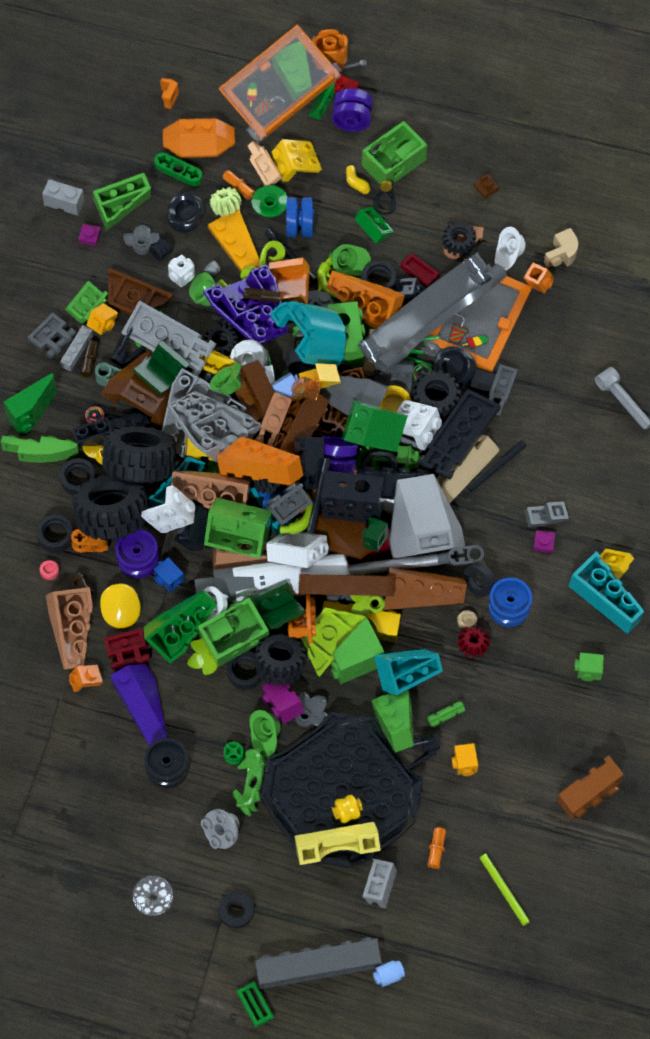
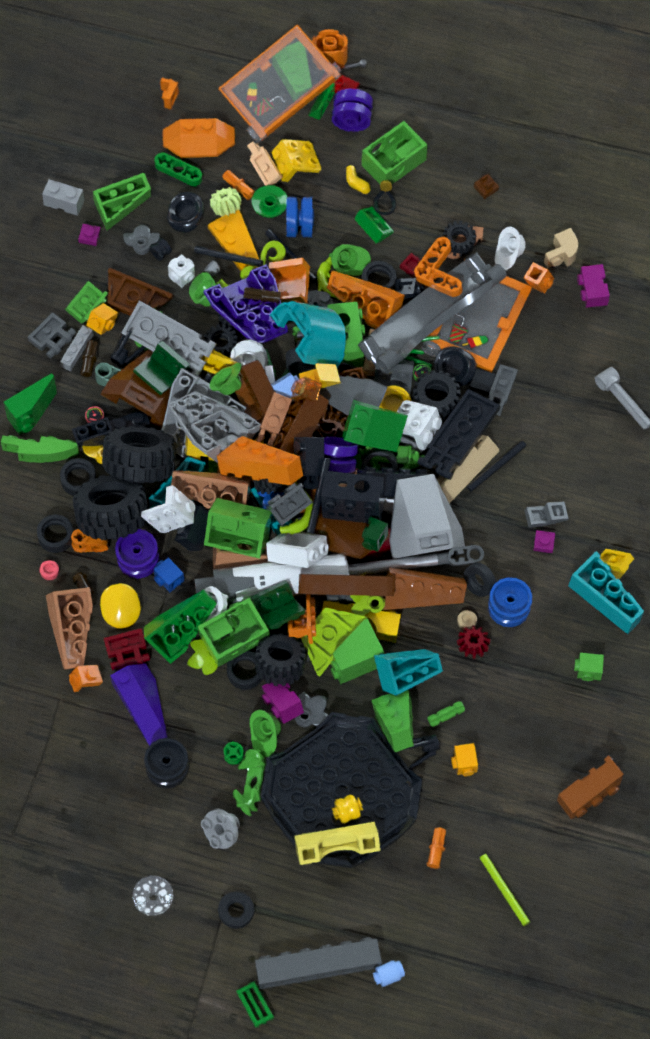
(228, 256): none -> black bar
(380, 882): light grey hinge -> none
(432, 269): none -> orange beam
(593, 290): none -> magenta brick

